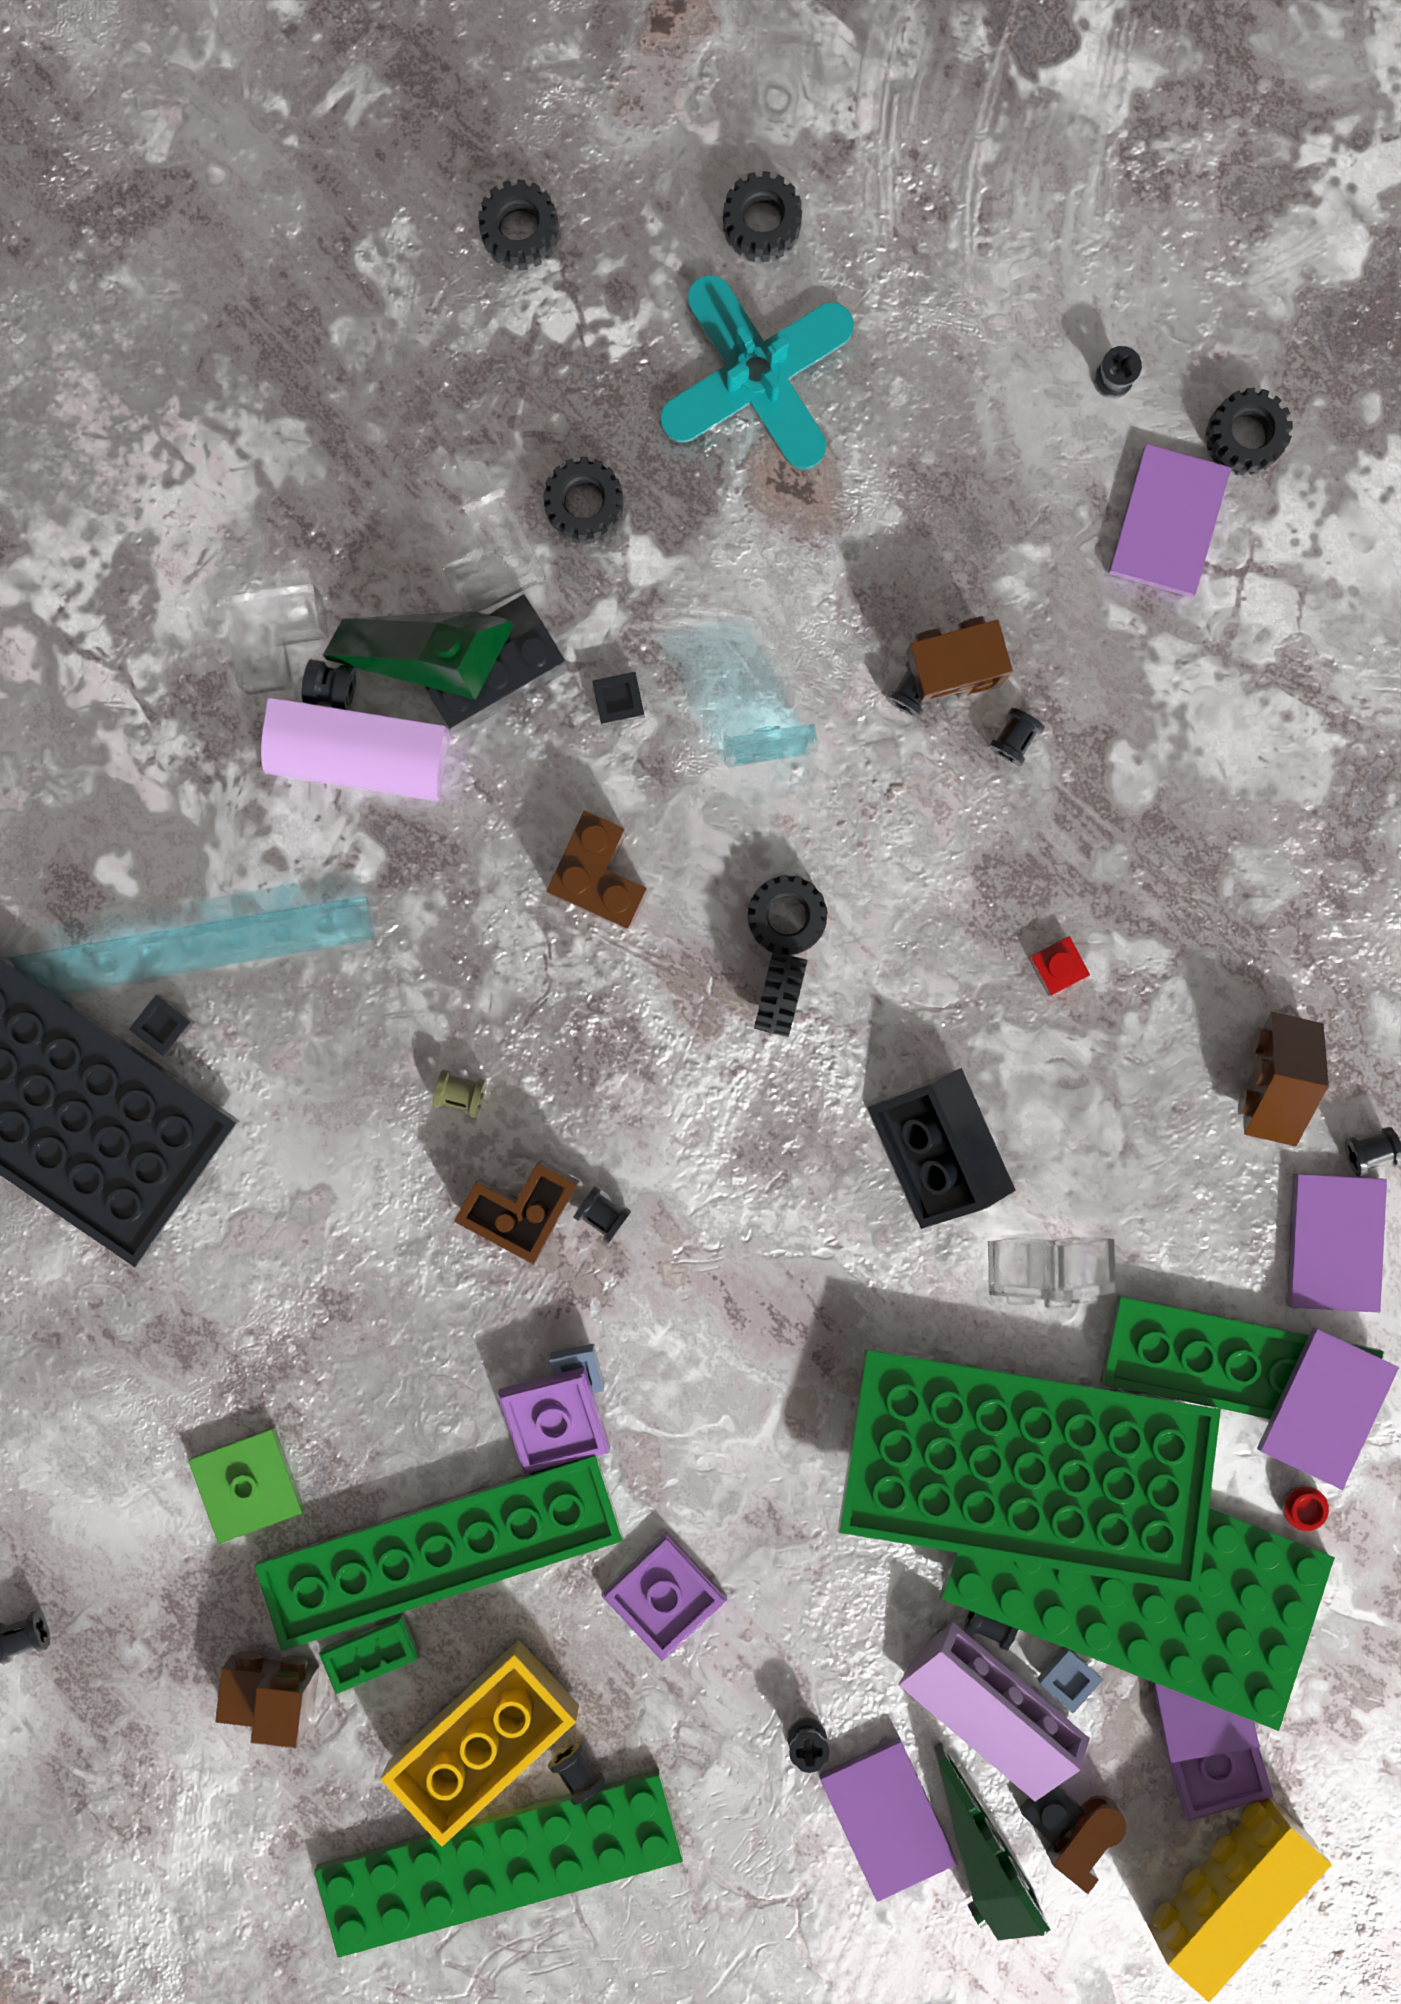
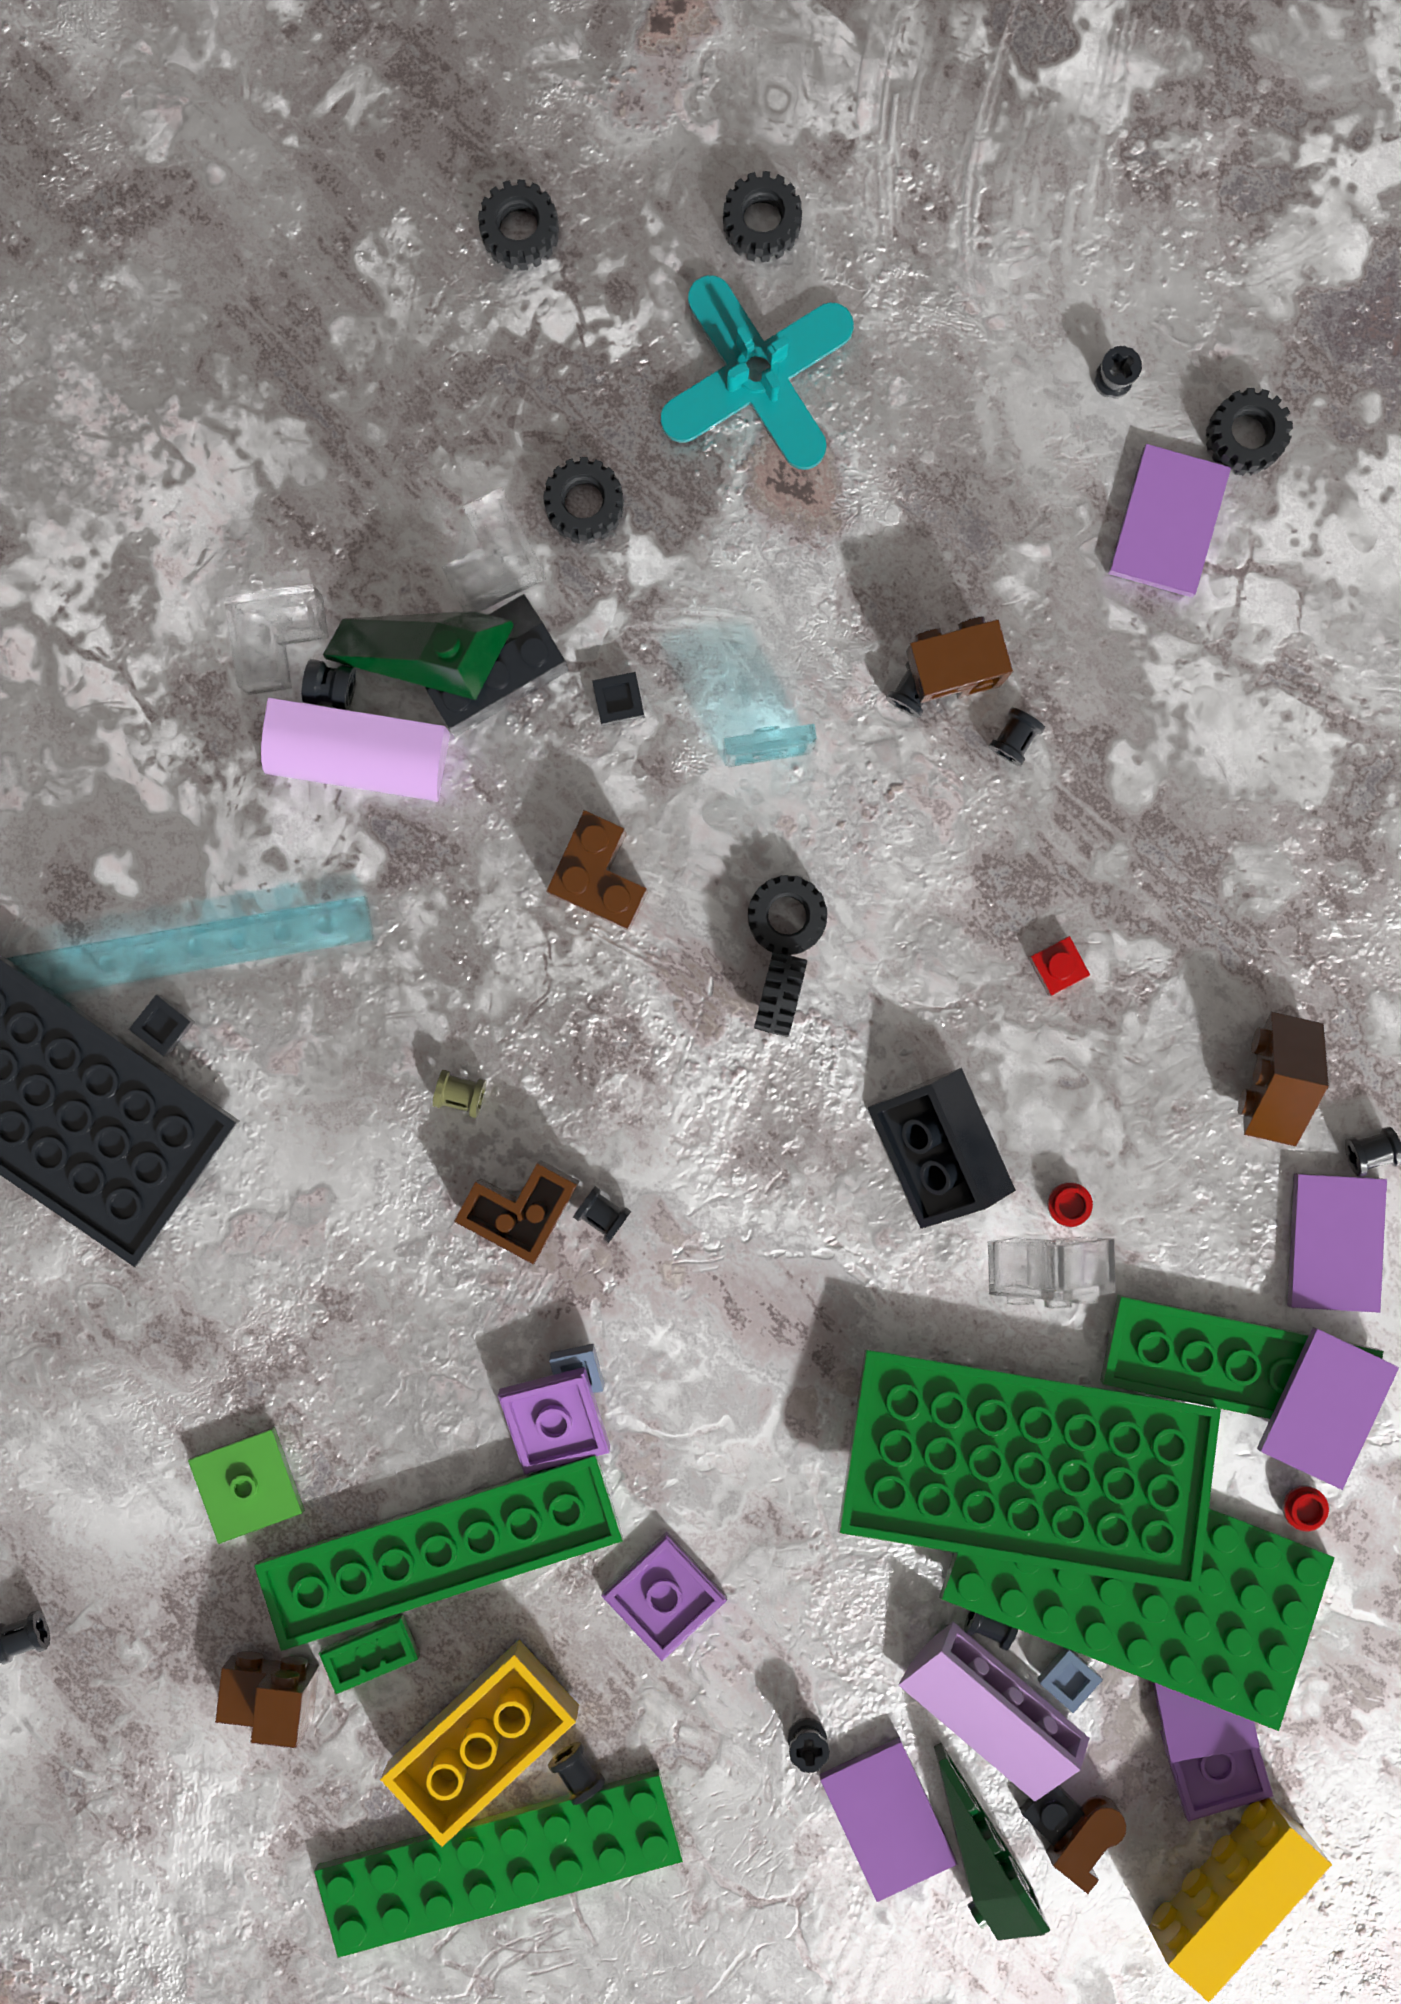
(1070, 1204): none -> red plate

